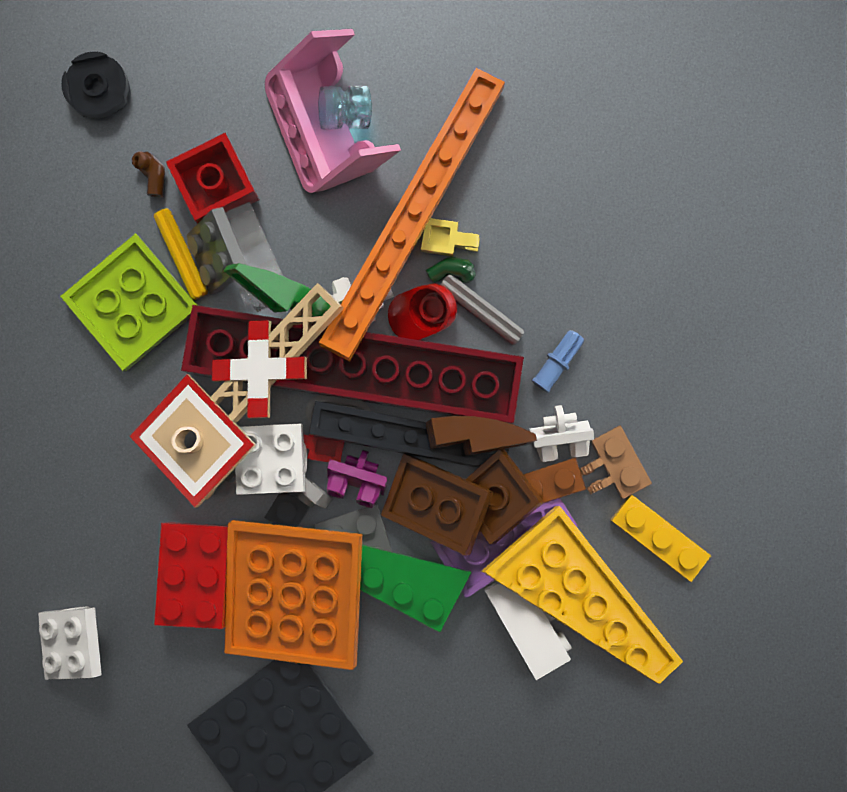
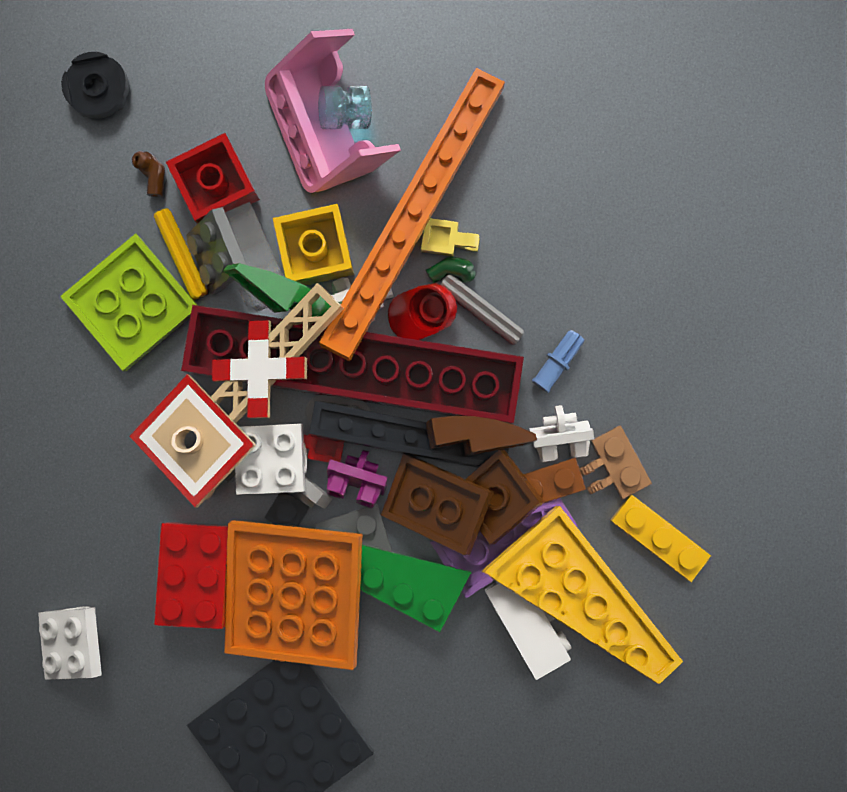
(313, 245): none -> yellow brick

